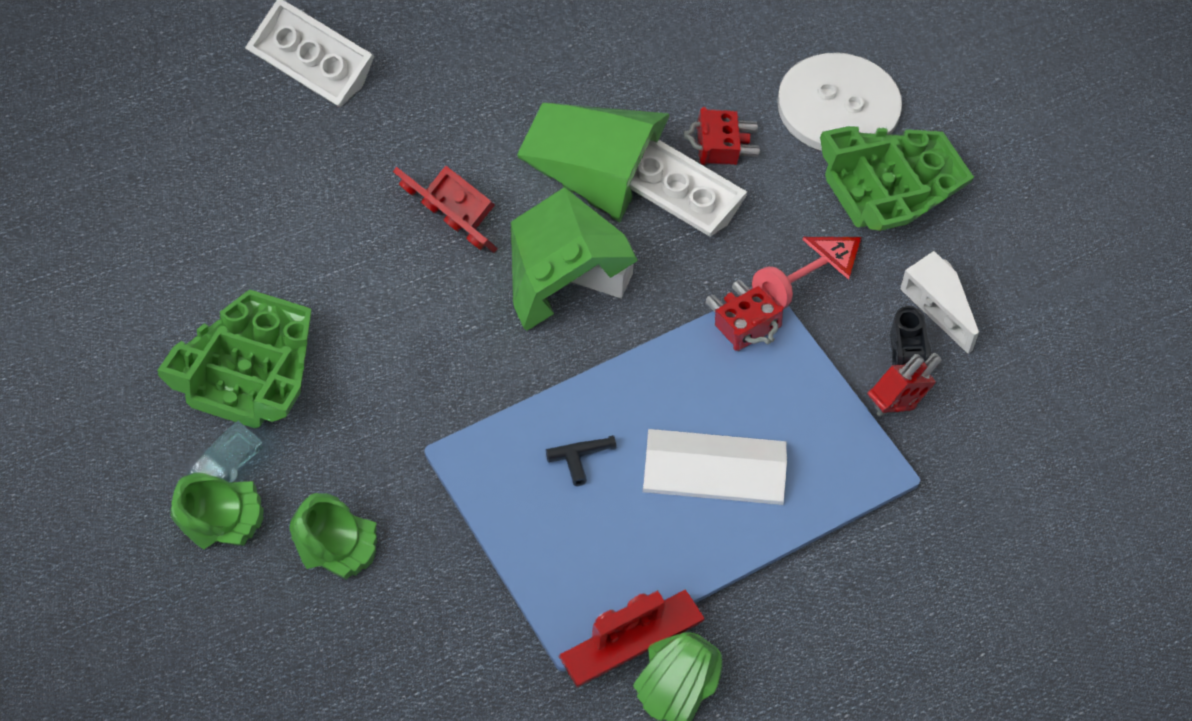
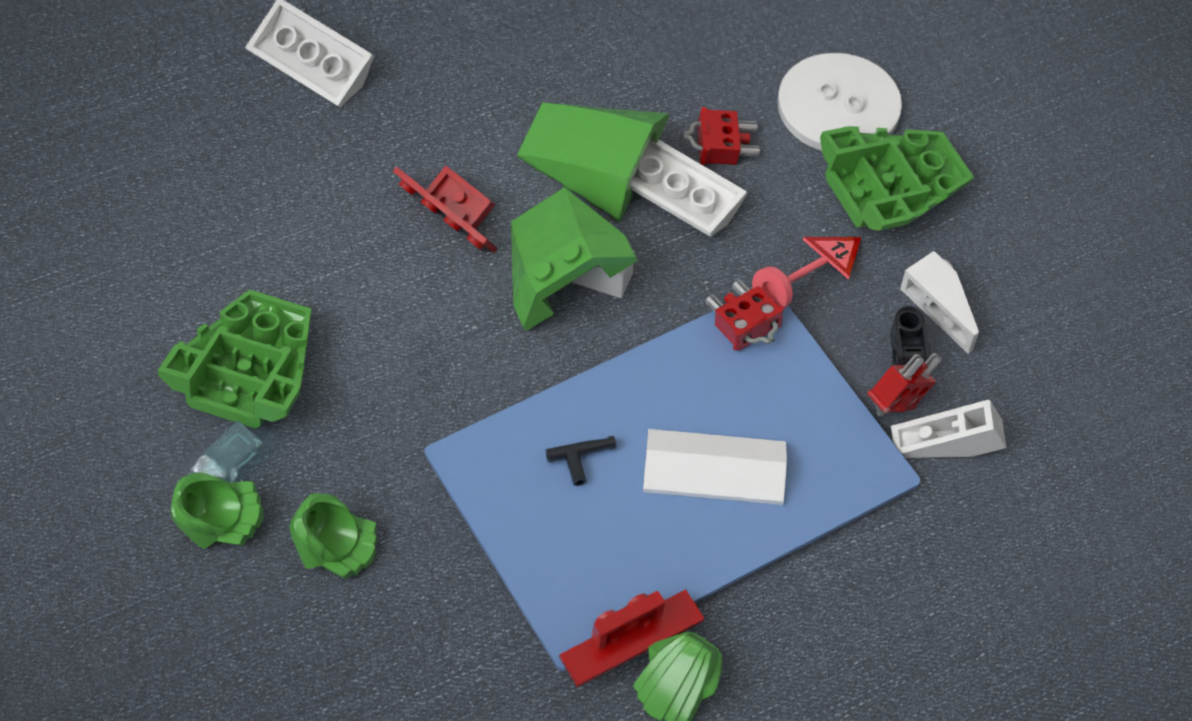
(952, 433): none -> white slope

